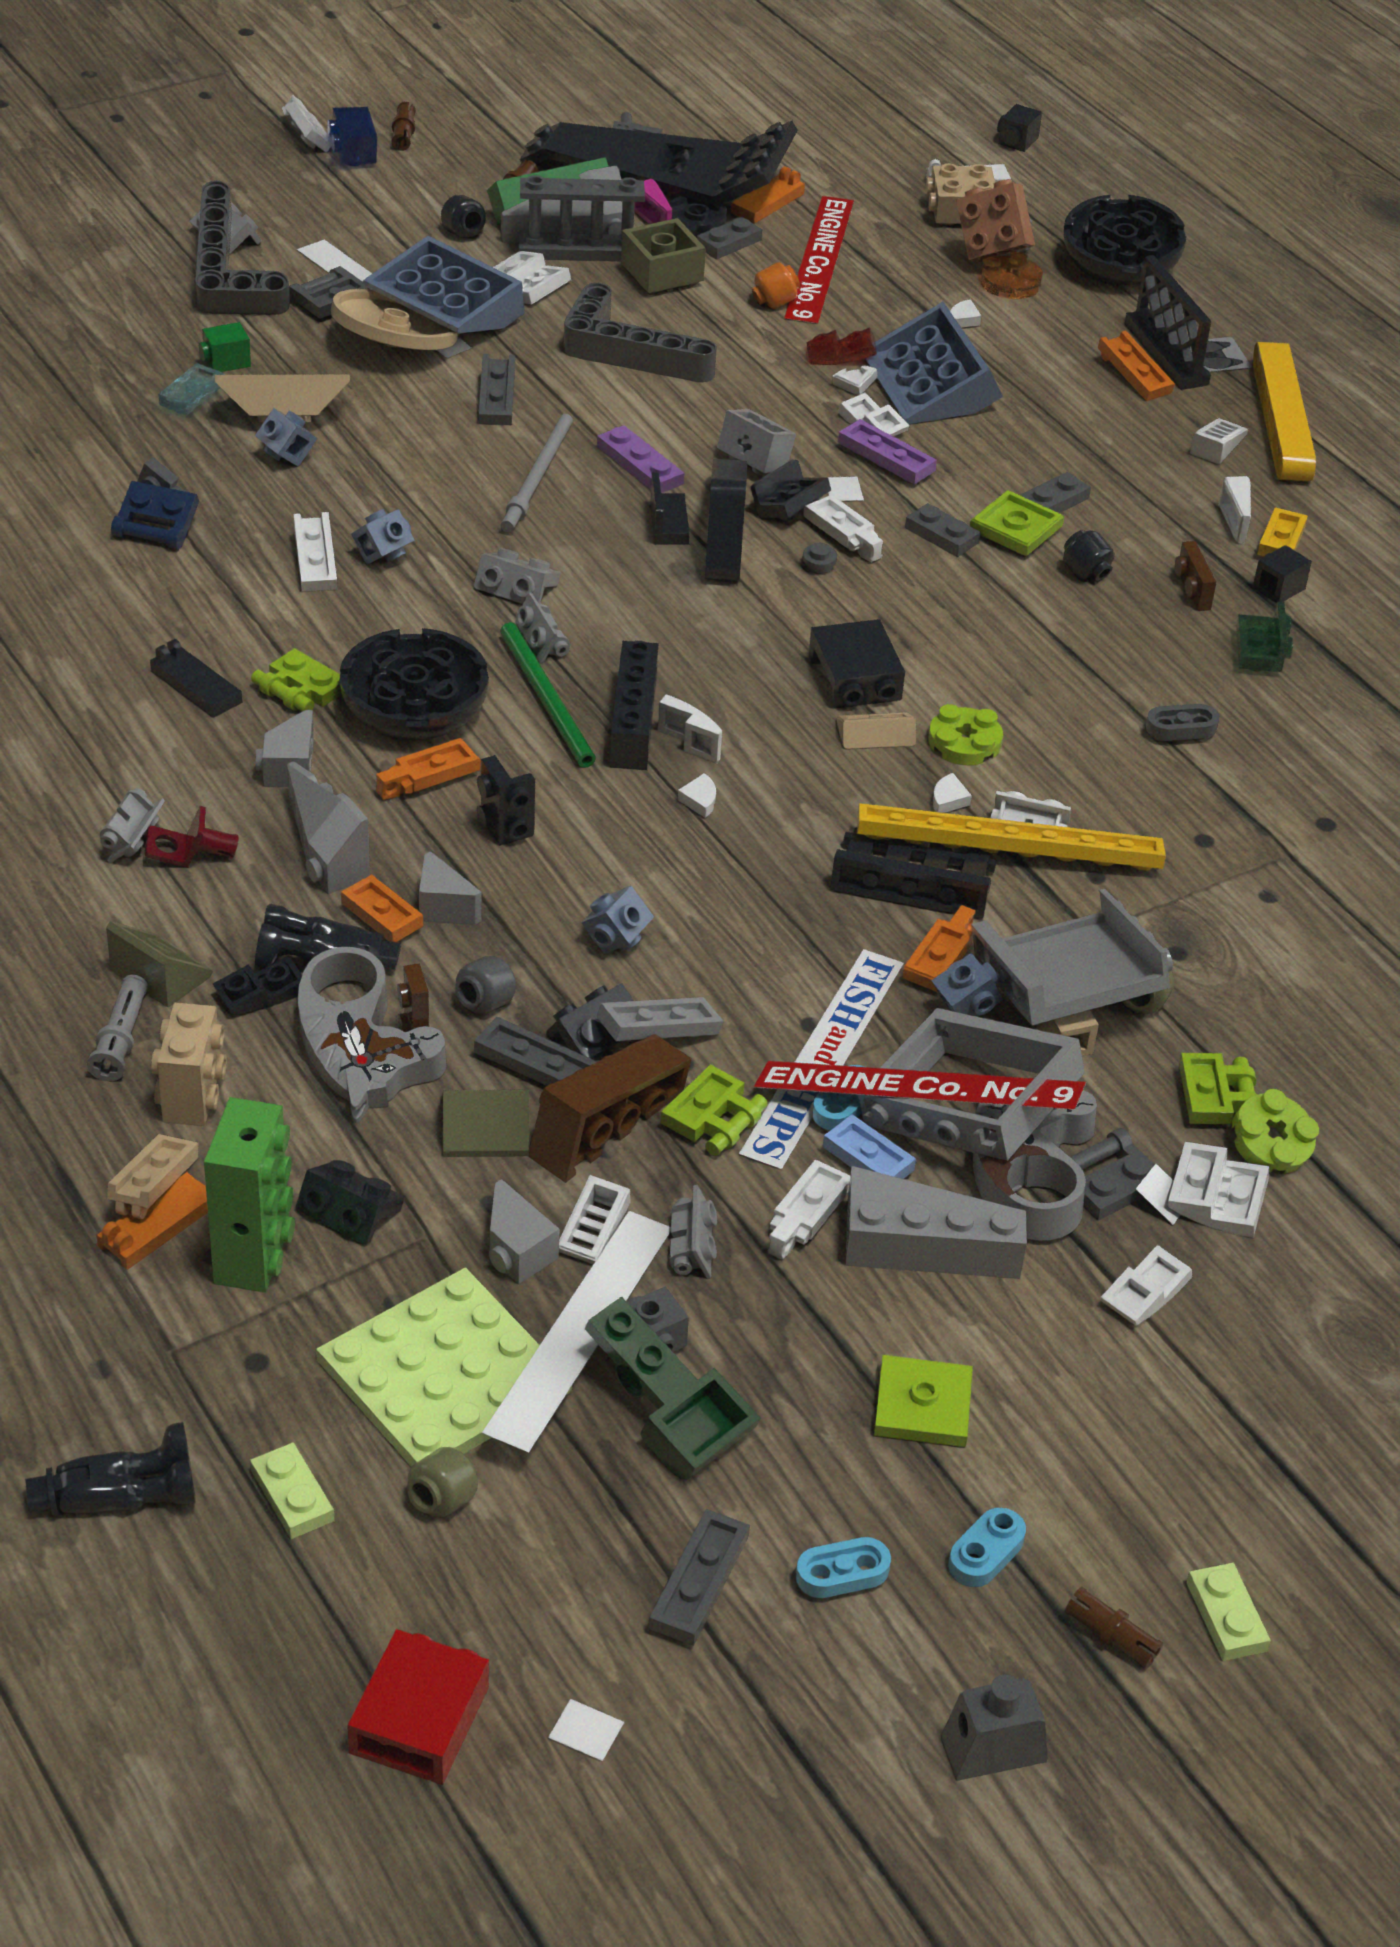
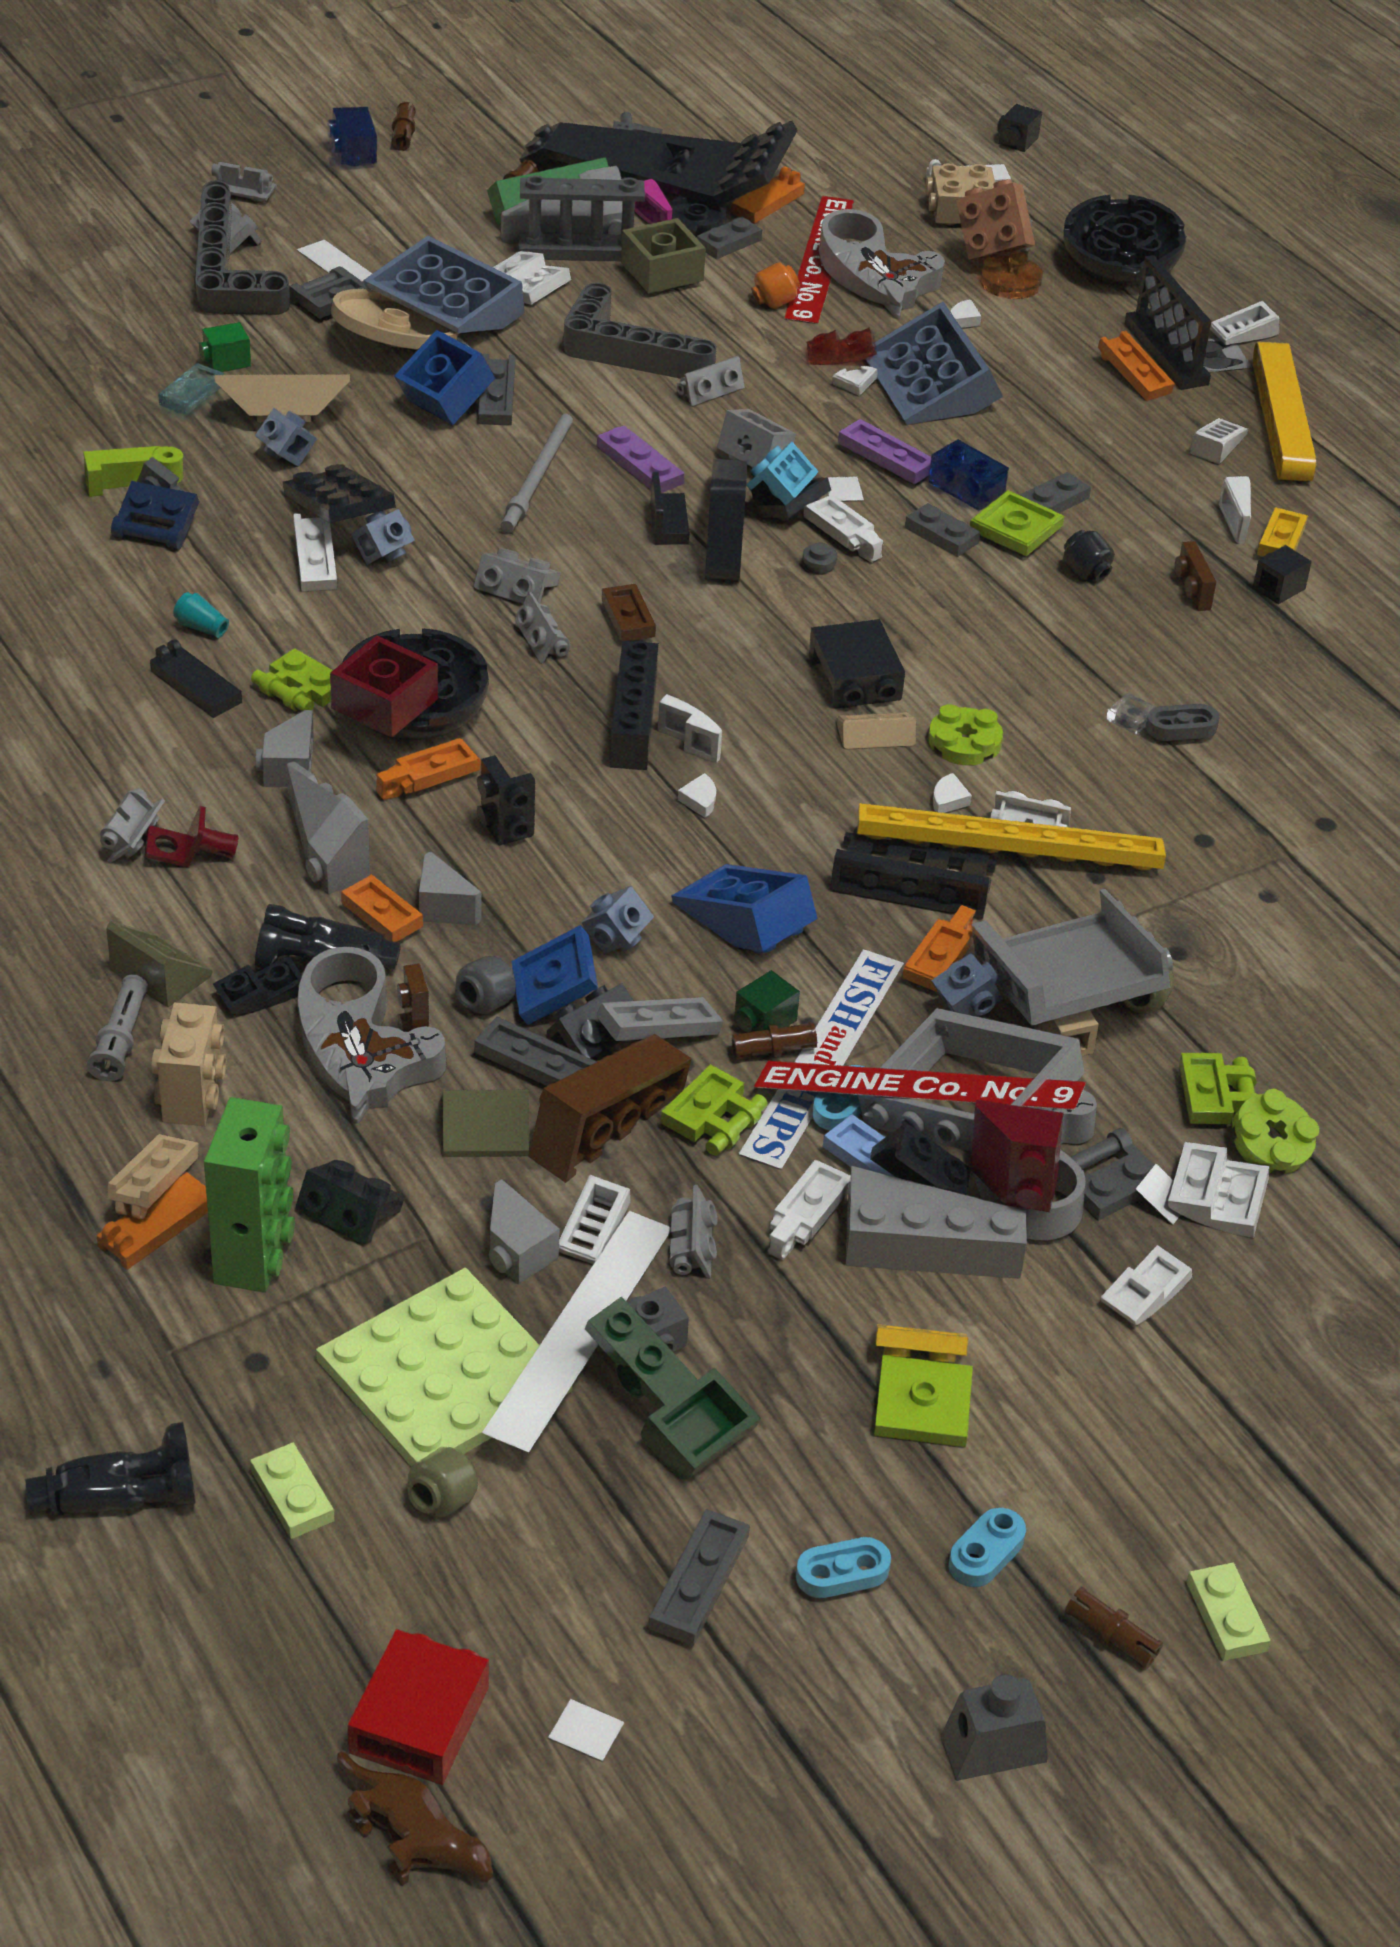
(120, 466): none -> lime leg
(200, 615): none -> teal cone
(255, 183): none -> light grey hinge
(307, 124): white hinge -> none
(338, 493): none -> black plate
(384, 686): none -> dark red brick
(414, 1822): none -> reddish brown animal
(444, 377): none -> blue brick
(463, 216): black head -> none
(548, 695): green piece -> none
(554, 974): none -> blue plate
(628, 612): none -> reddish brown plate
(712, 381): none -> light grey hinge
(750, 905): none -> blue slope
(765, 1003): none -> dark green brick
(774, 1040): none -> reddish brown pin
(784, 472): none -> medium azure bracket
(866, 409): white slope -> none
(869, 268): none -> light grey animal
(919, 1159): none -> black bracket
(940, 1344): none -> yellow plate
(968, 474): none -> clear blue brick
(1017, 1153): none -> dark red slope
(1130, 713): none -> clear tile
(1253, 323): none -> white slope
(1264, 640): clear green bracket -> none

